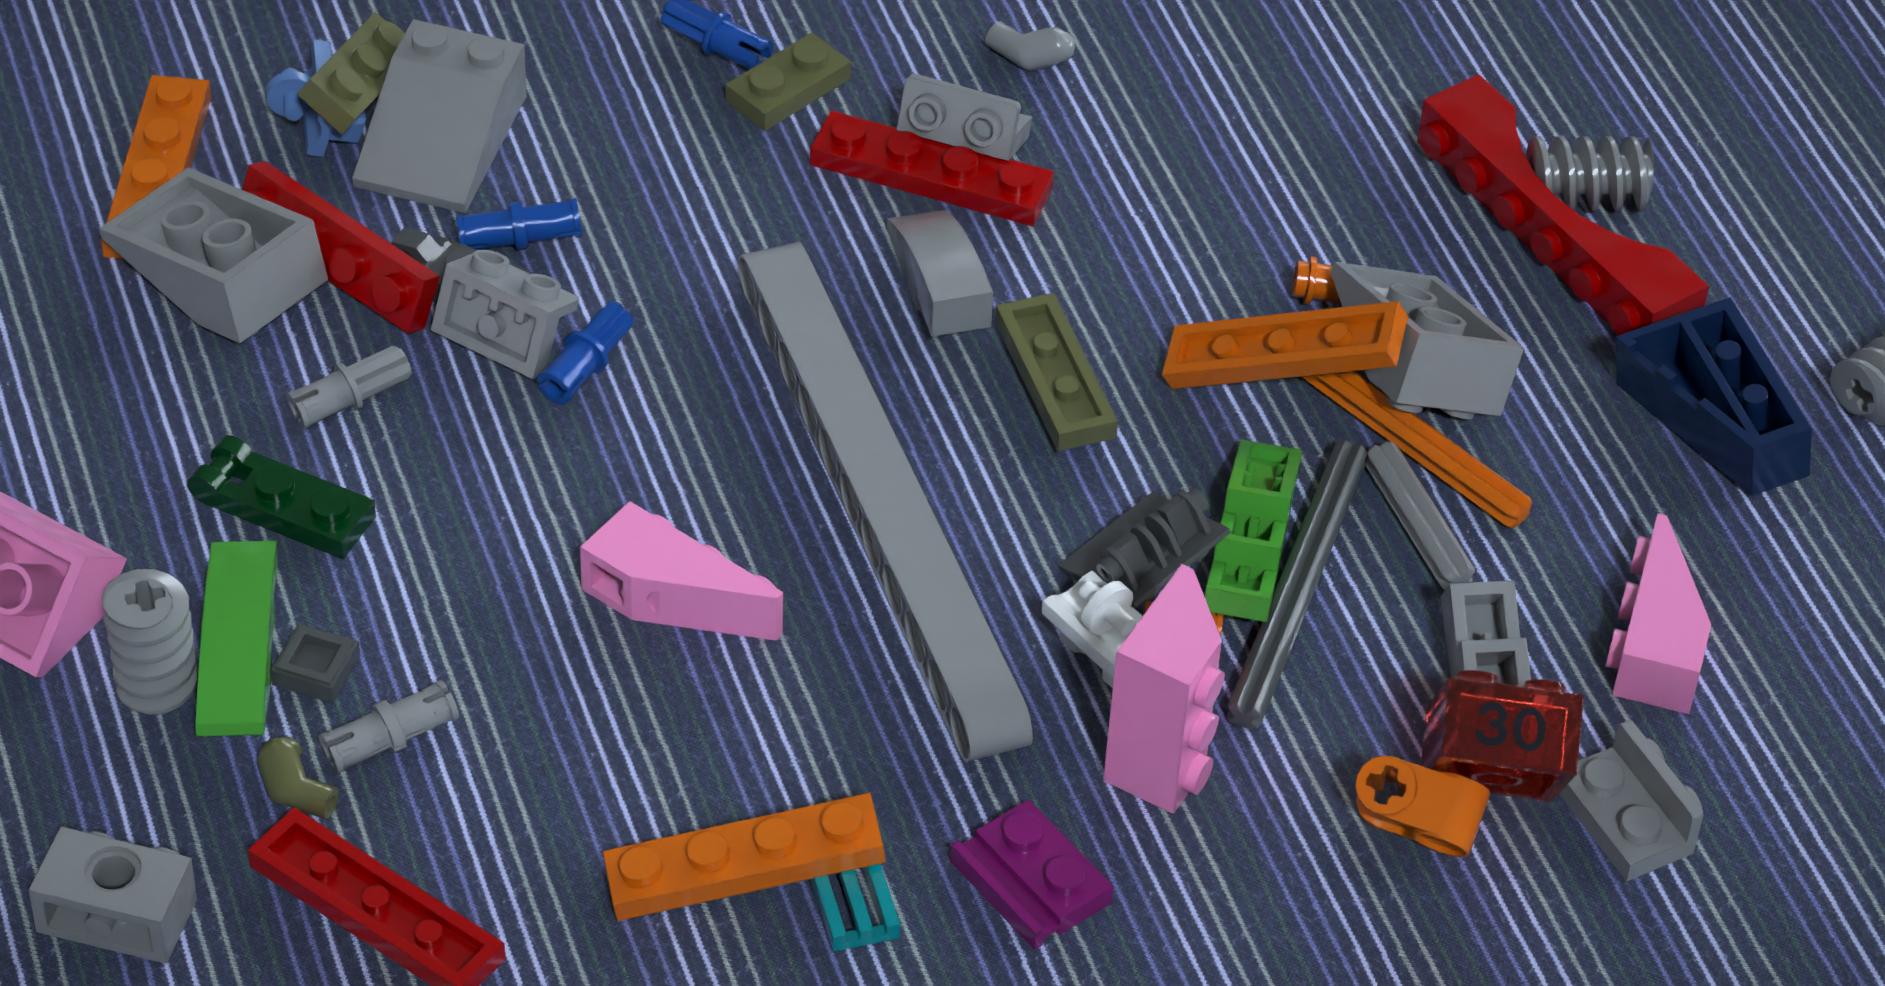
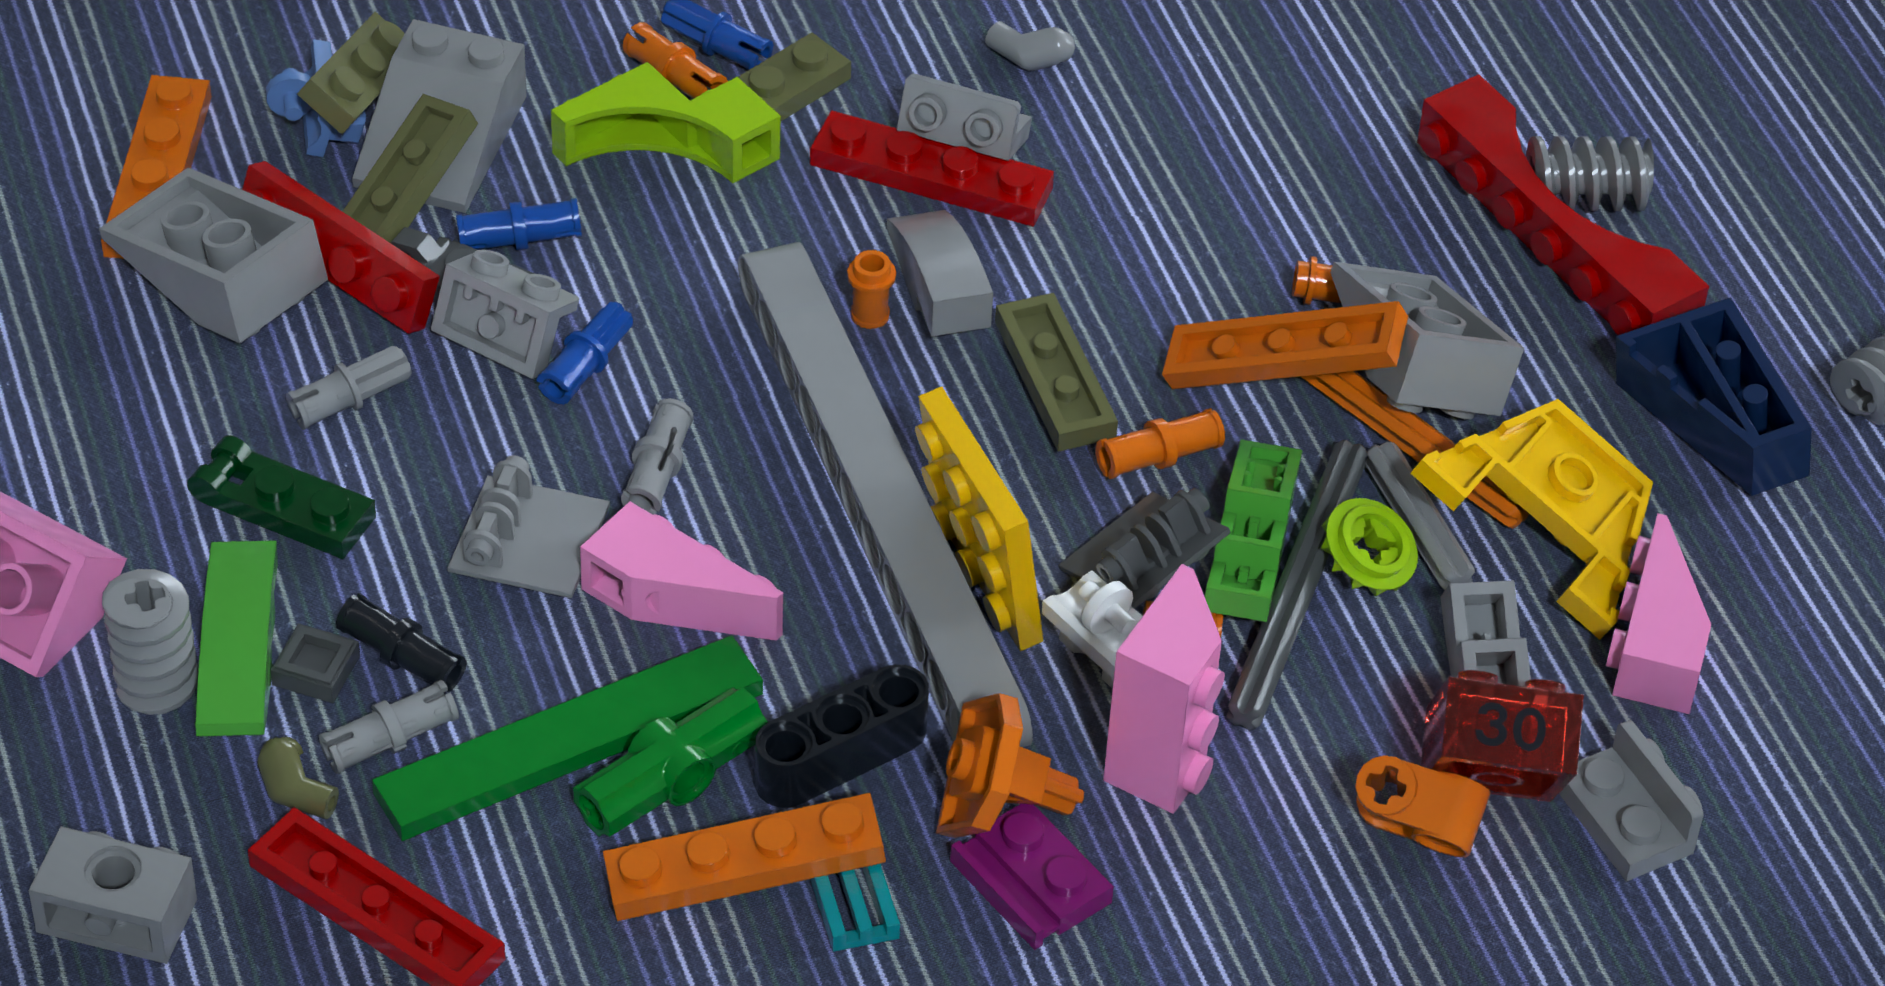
(400, 642): none -> black pin
(411, 166): none -> olive plate
(527, 532): none -> light grey hinge
(558, 739): none -> green tile
(643, 111): none -> lime arch
(658, 455): none -> light grey pin
(669, 762): none -> green piece
(672, 60): none -> orange pin
(841, 735): none -> black beam
(871, 280): none -> orange pin
(979, 519): none -> yellow plate
(992, 769): none -> orange piece
(1160, 443): none -> orange pin
(1381, 531): none -> lime gear
(1569, 484): none -> yellow wing

